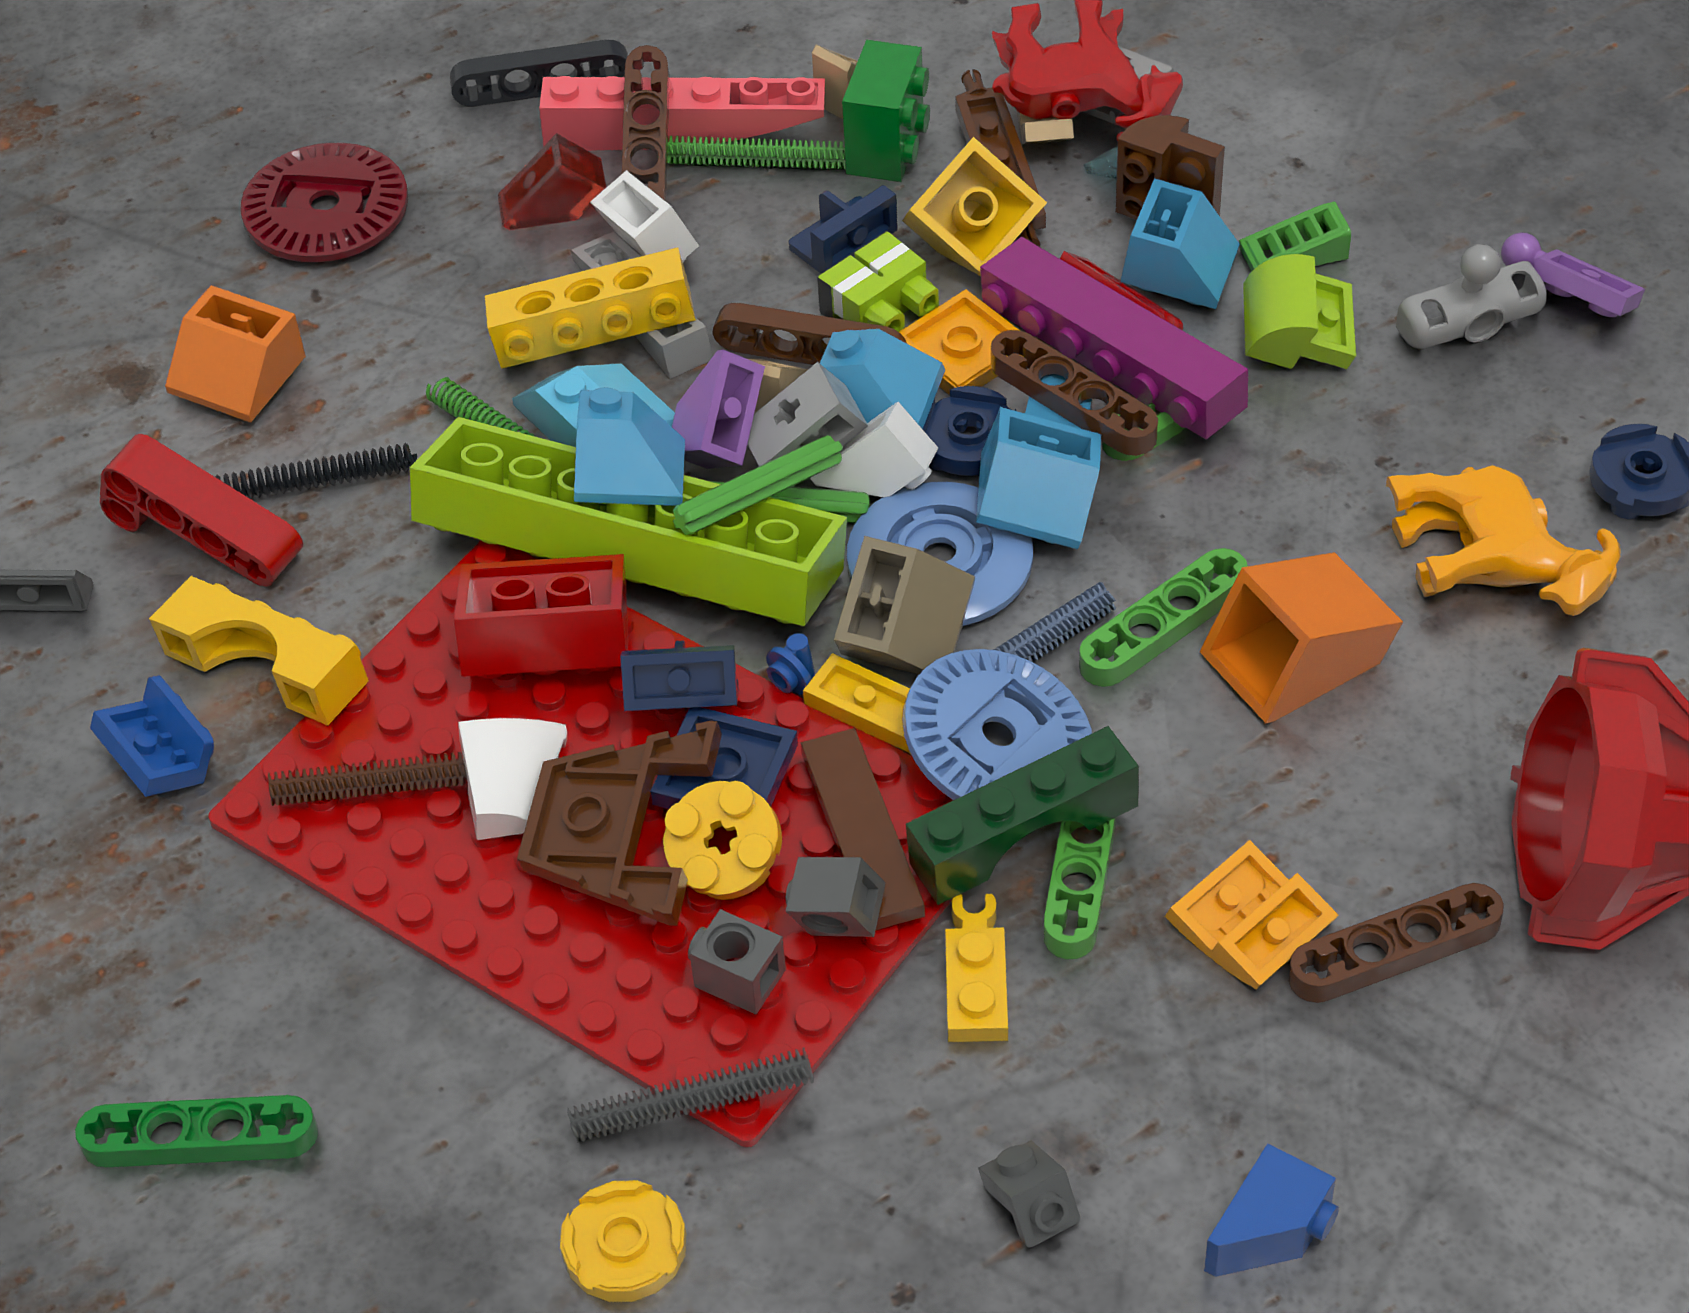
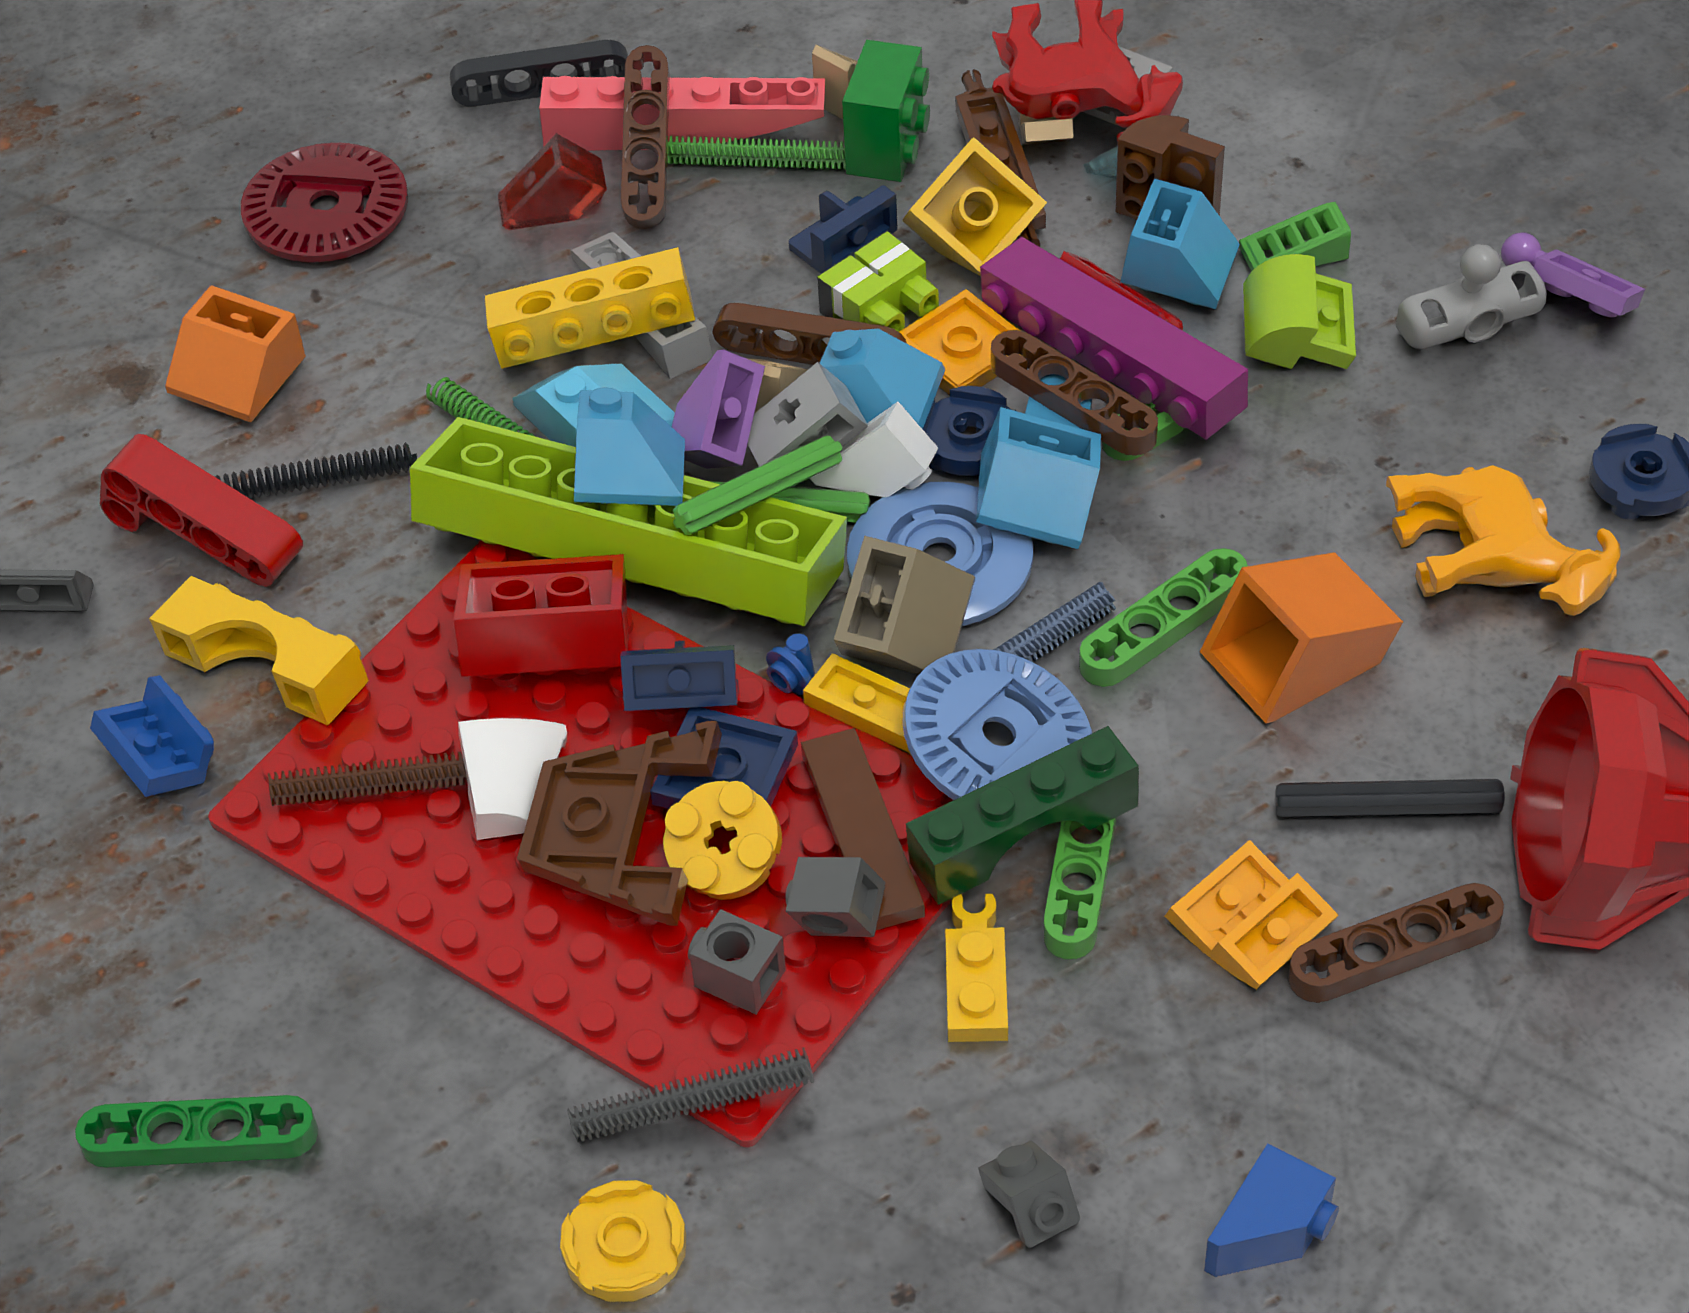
(643, 218): white slope -> none
(1389, 797): none -> black axle

